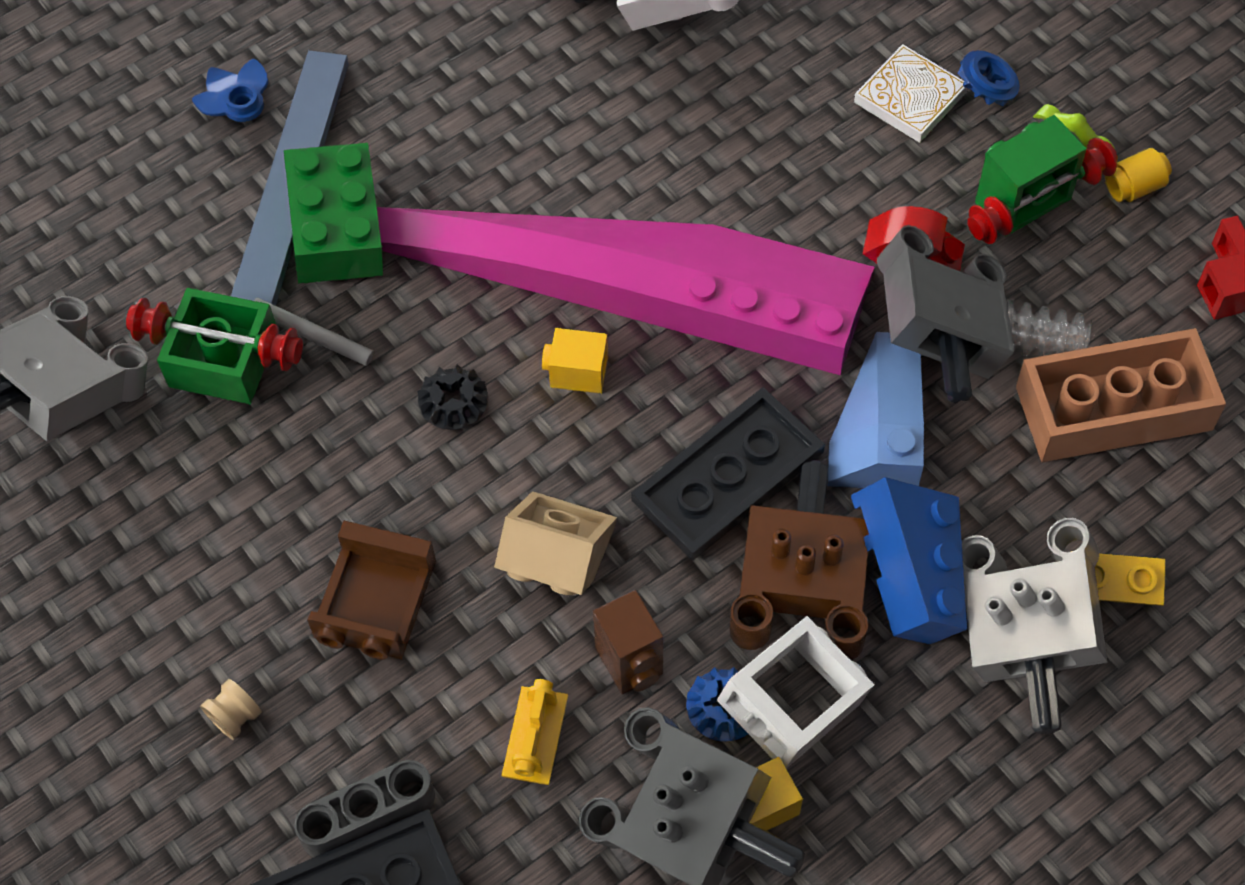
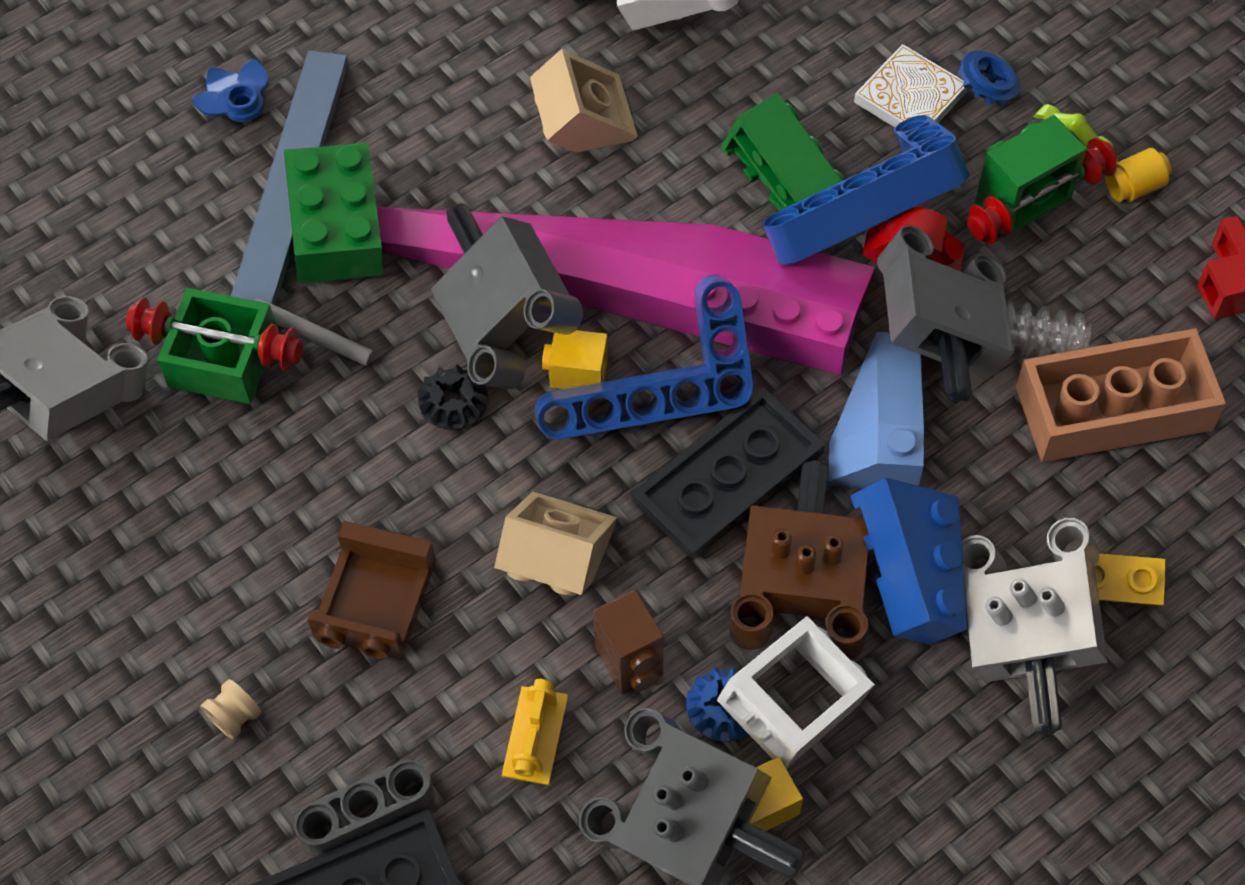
(499, 293): none -> dark grey piece
(581, 104): none -> tan slope
(666, 383): none -> blue beam
(780, 152): none -> green wedge
(924, 169): none -> blue beam

